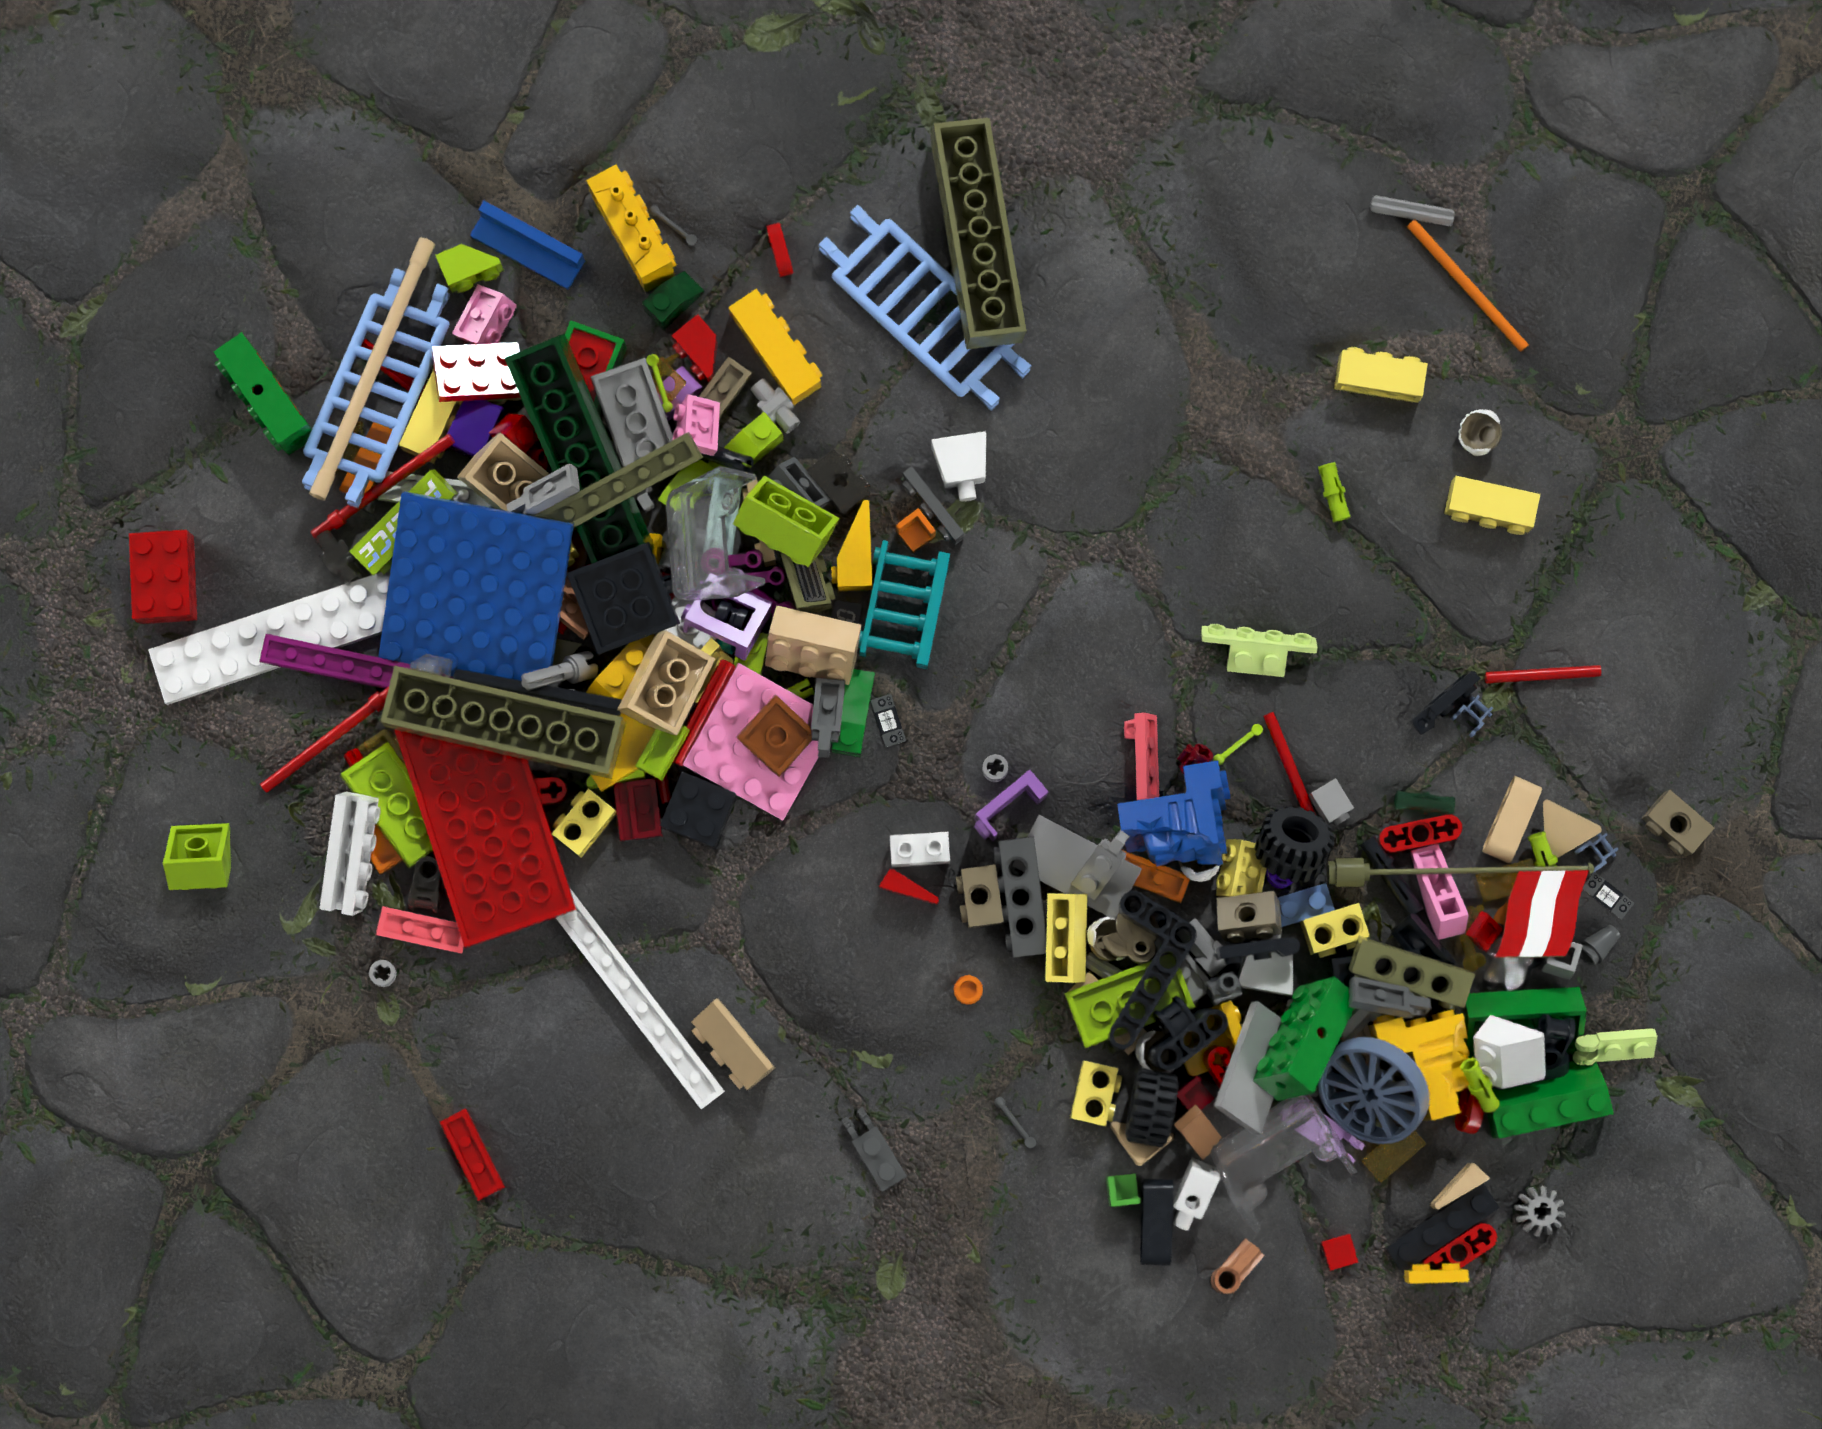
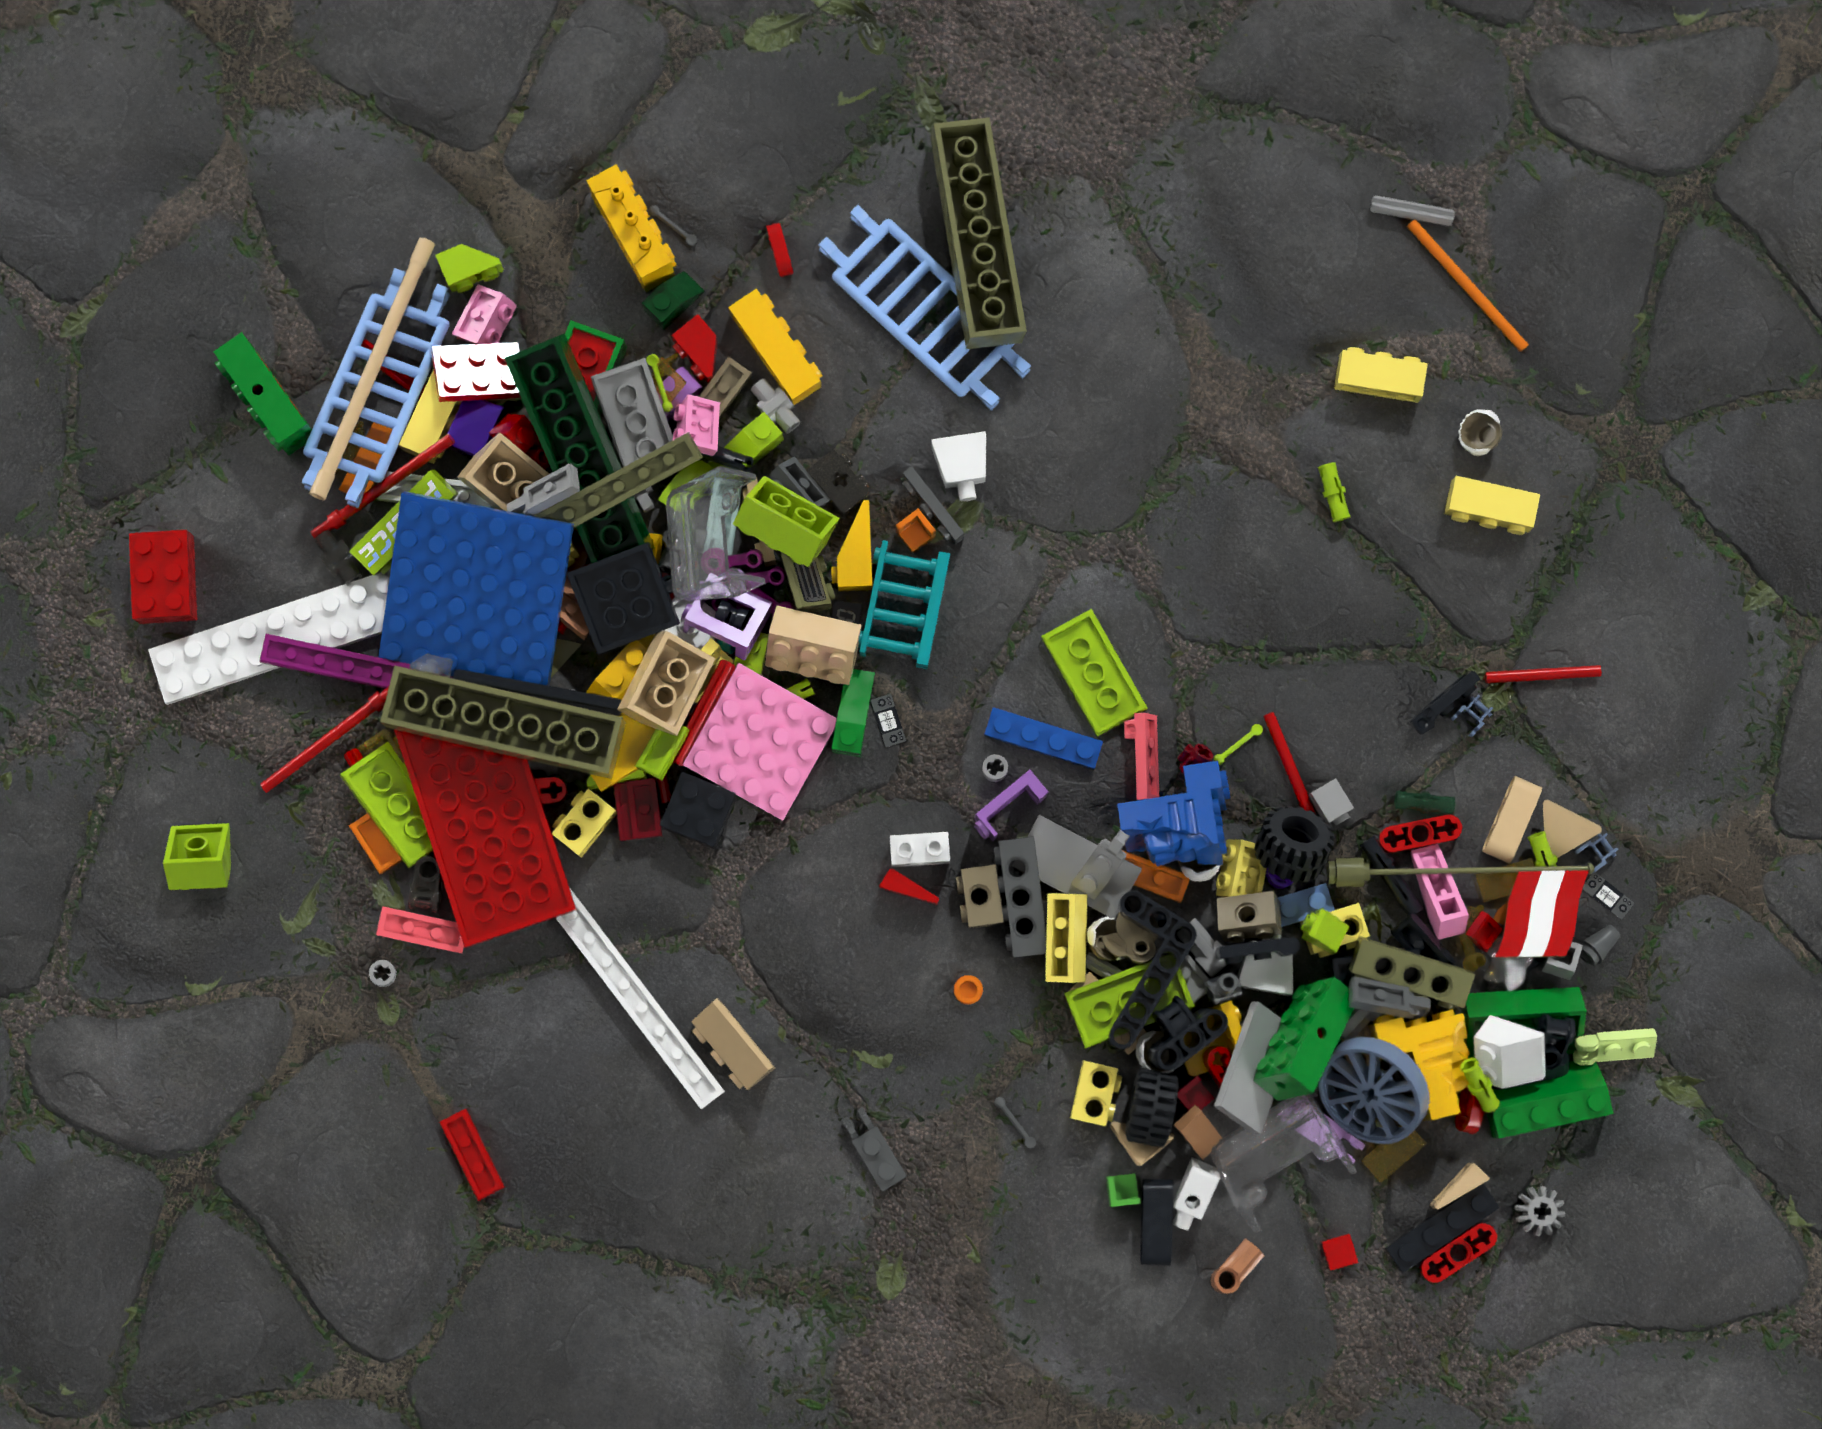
(350, 853): white brick -> none
(527, 245): blue panel -> none
(573, 669): light grey piece -> none
(776, 735): dark orange tile -> none
(827, 713): dark grey hinge -> none
(1043, 738): none -> blue plate
(1094, 672): none -> lime tile
(1258, 651): yellowish green bracket -> none
(1324, 930): none -> lime slope
(1449, 1273): yellow plate -> none
(1694, 827): dark tan brick -> none

